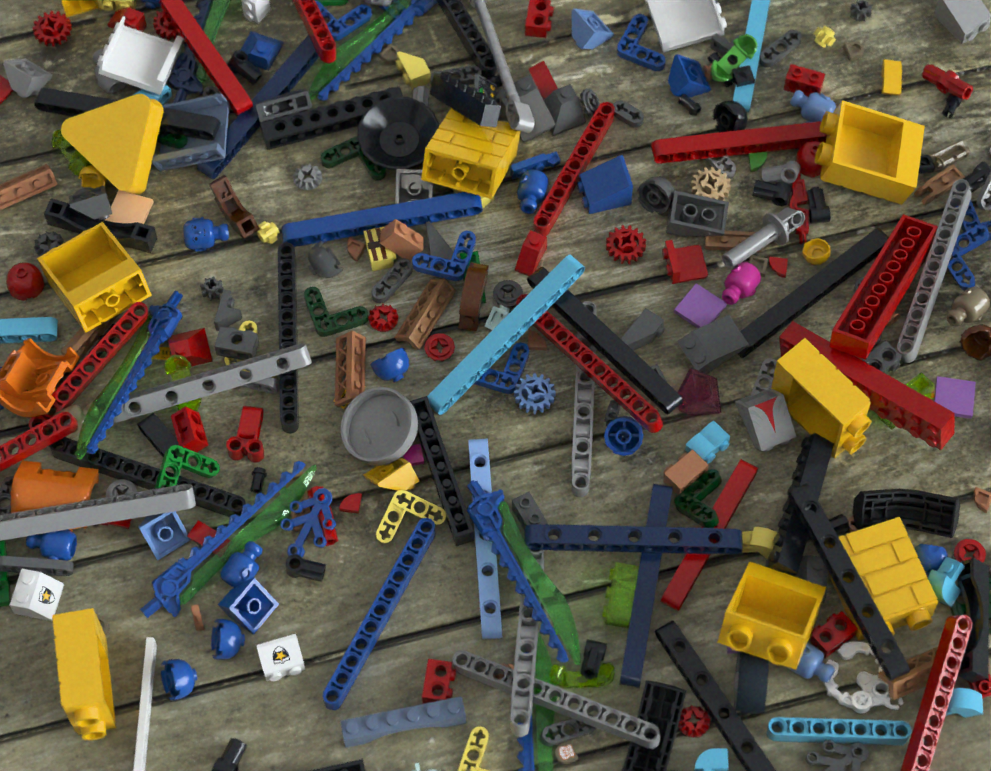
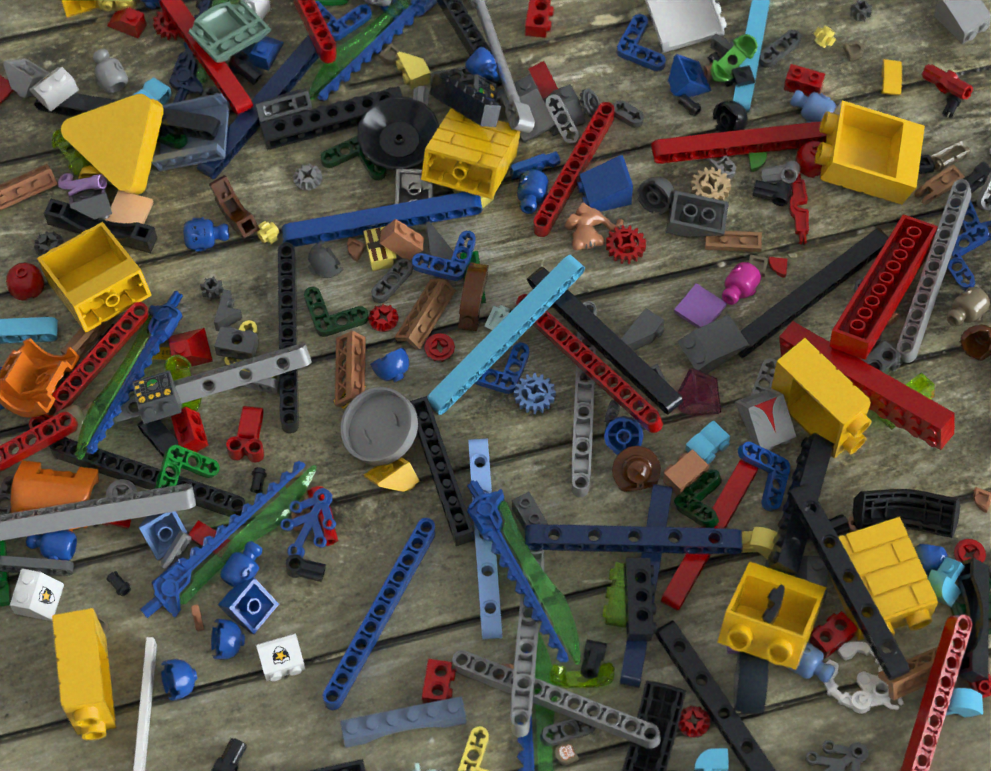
(54, 88): none -> white slope
(60, 28): red gear -> none
(95, 182): none -> lavender plant
(122, 587): none -> black pin
(139, 58): white panel -> none
(157, 397): none -> dark grey slope
(175, 550): none -> light grey slope
(228, 29): none -> sand green slope
(351, 503): red tile -> none
(401, 509): light yellow beam -> none
(414, 455): dark pink tile -> none
(483, 64): none -> blue piece
(507, 286): dark grey gear -> none
(531, 253): red slope -> none
(536, 342): nougat tile -> none
(560, 104): none -> light grey beam
(585, 235): none -> nougat animal
(589, 29): medium blue slope -> none
(636, 469): none -> reddish brown hat
(636, 629): none -> black brick
(684, 263): red bracket -> none
(774, 472): none -> blue beam
(774, 604): none -> black slope
(775, 229): light grey piece -> none
(816, 251): yellow hair -> none
(817, 206): black piece -> none
(848, 727): medium azure beam -> none
(955, 395): medium lavender tile -> none

